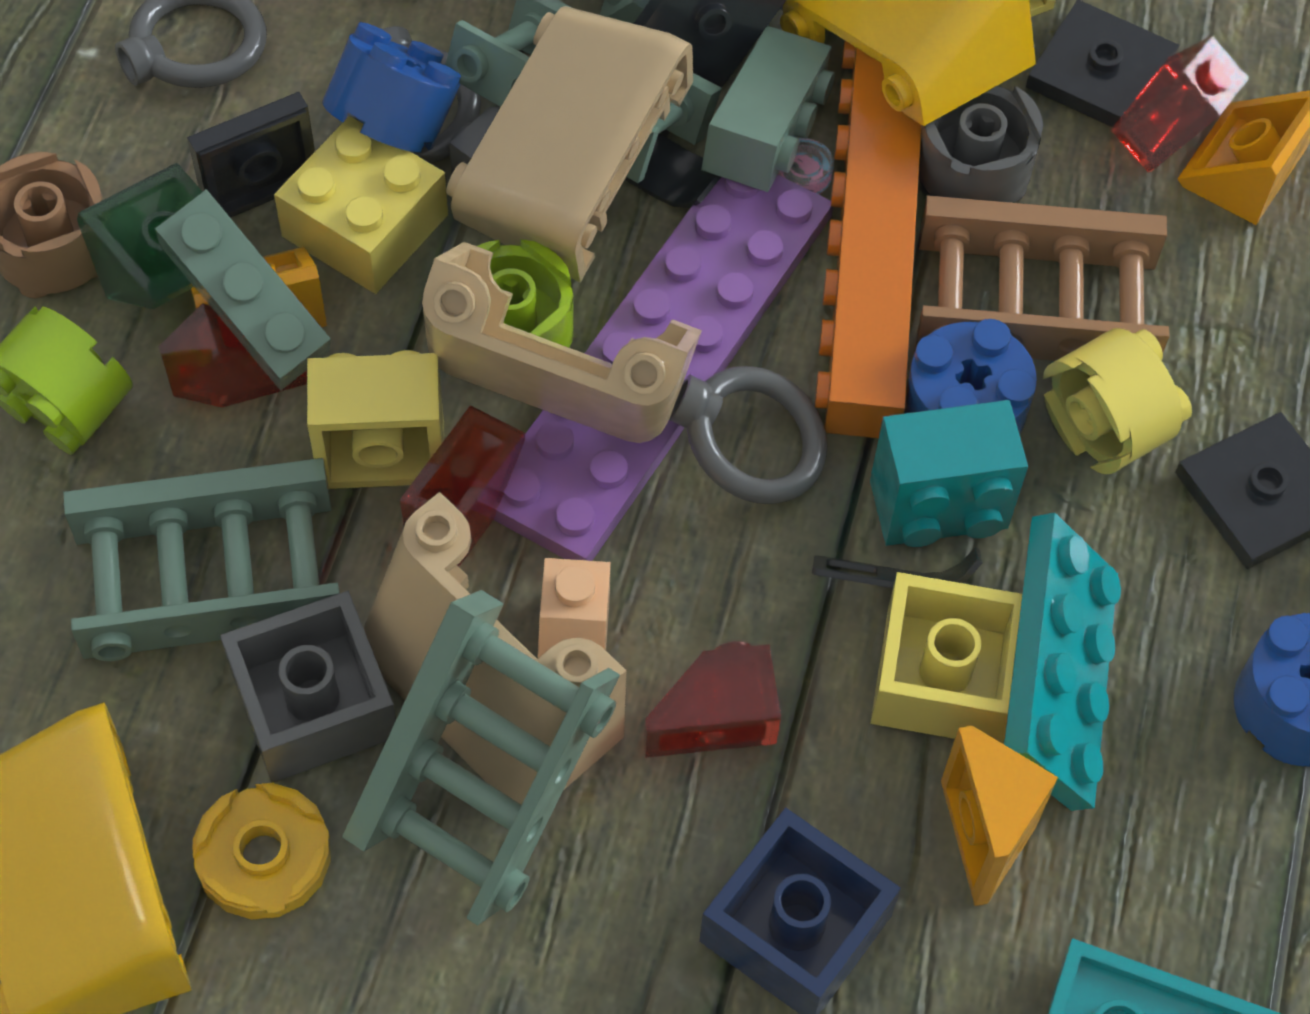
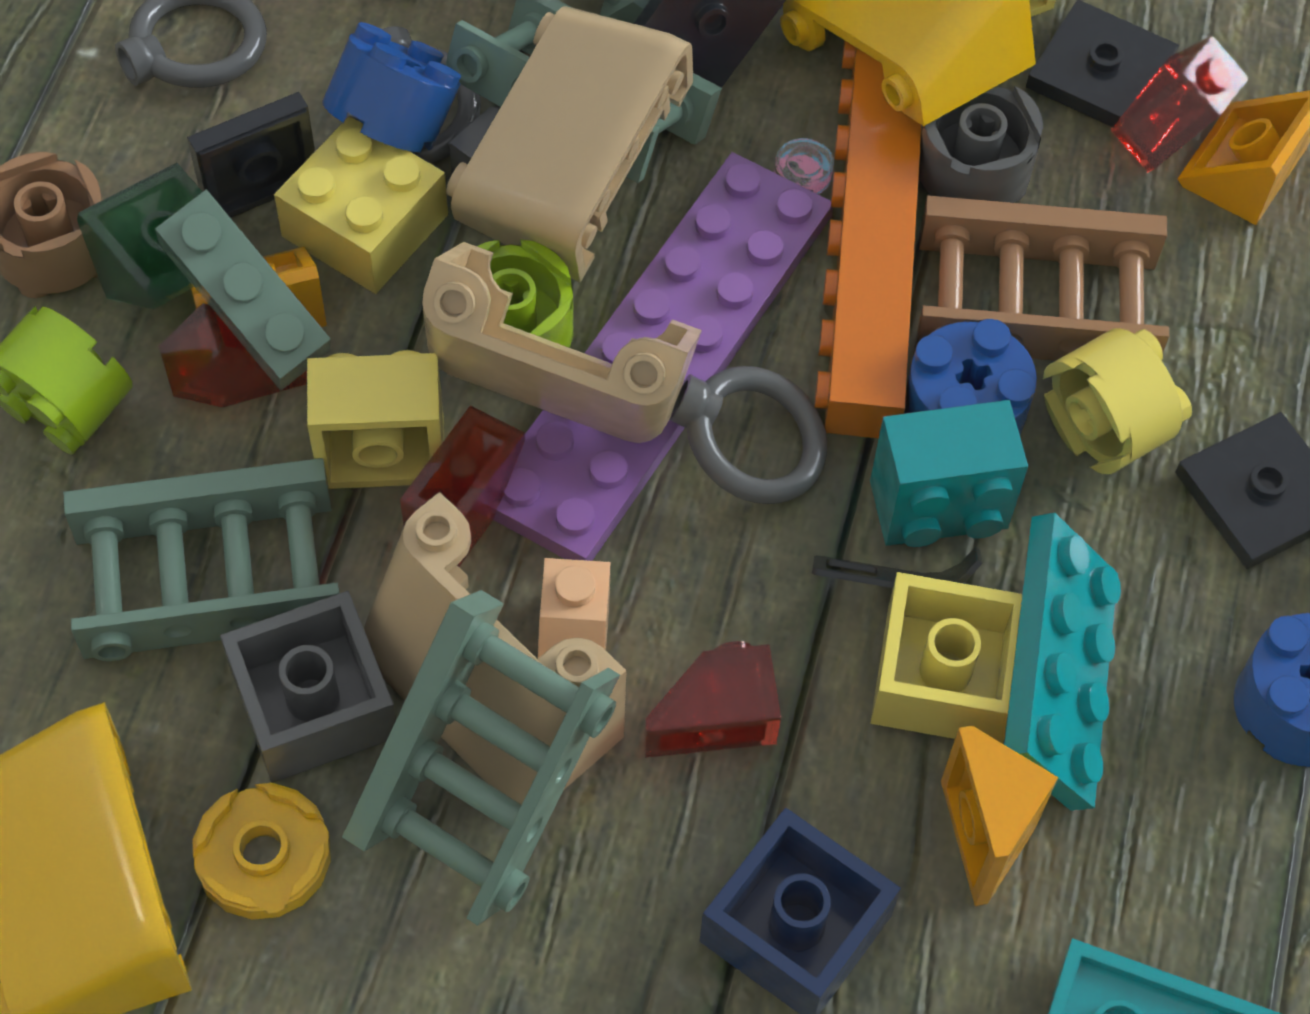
(676, 175): black piece -> none
(768, 109): sand green brick -> none

